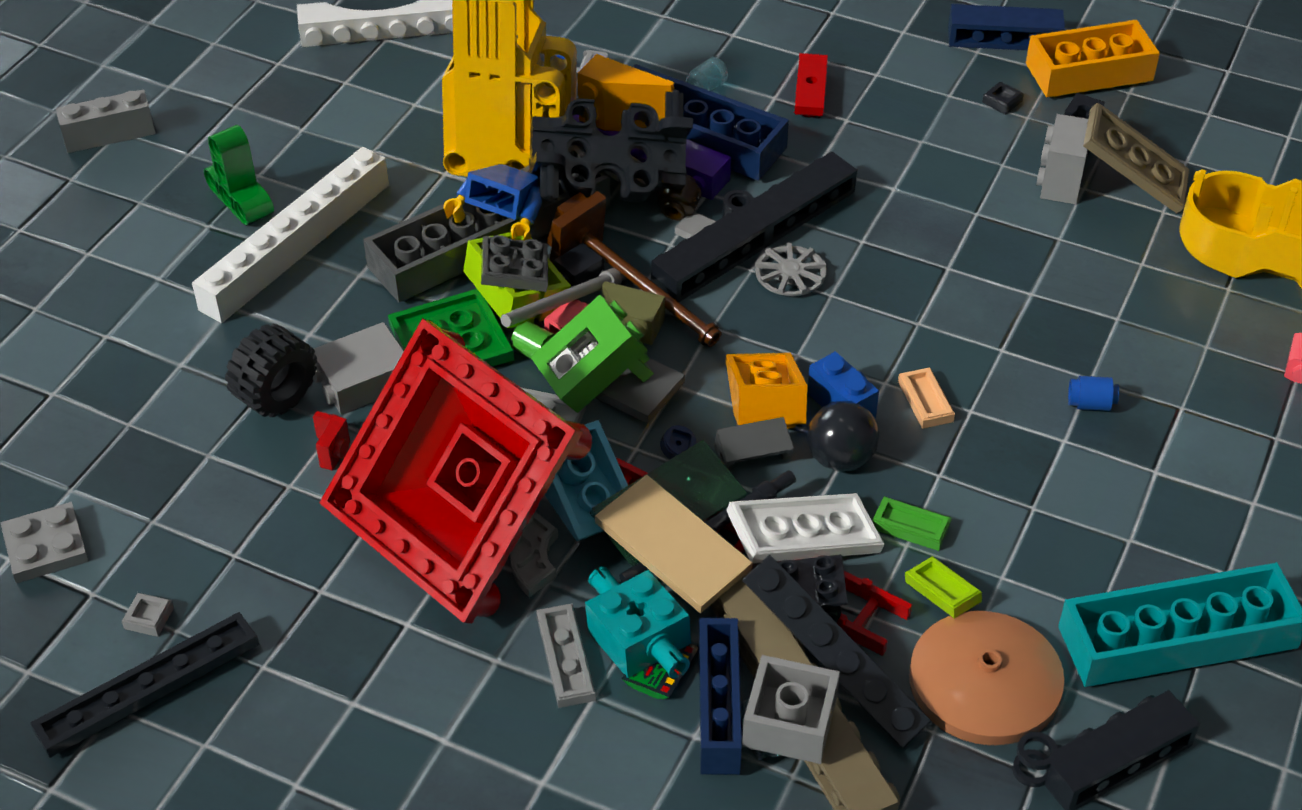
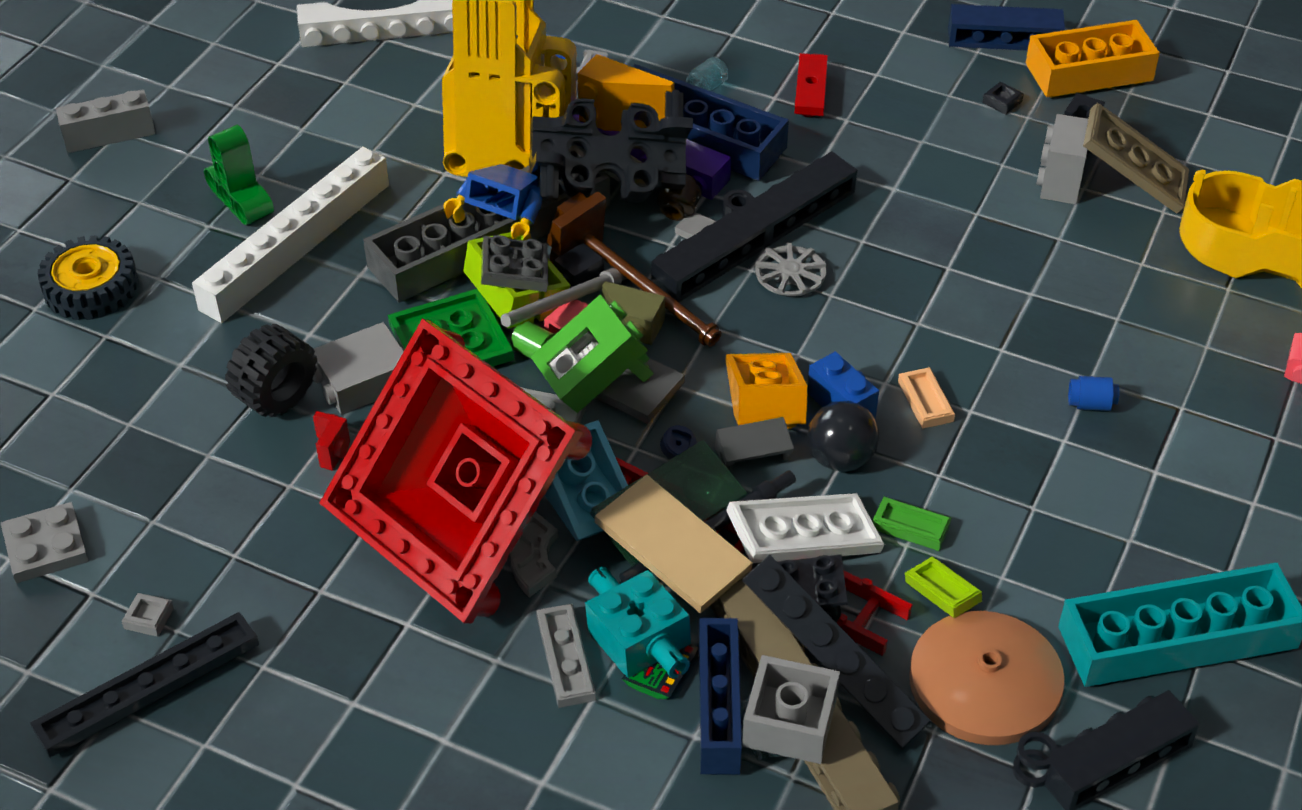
(88, 277): none -> black wheel

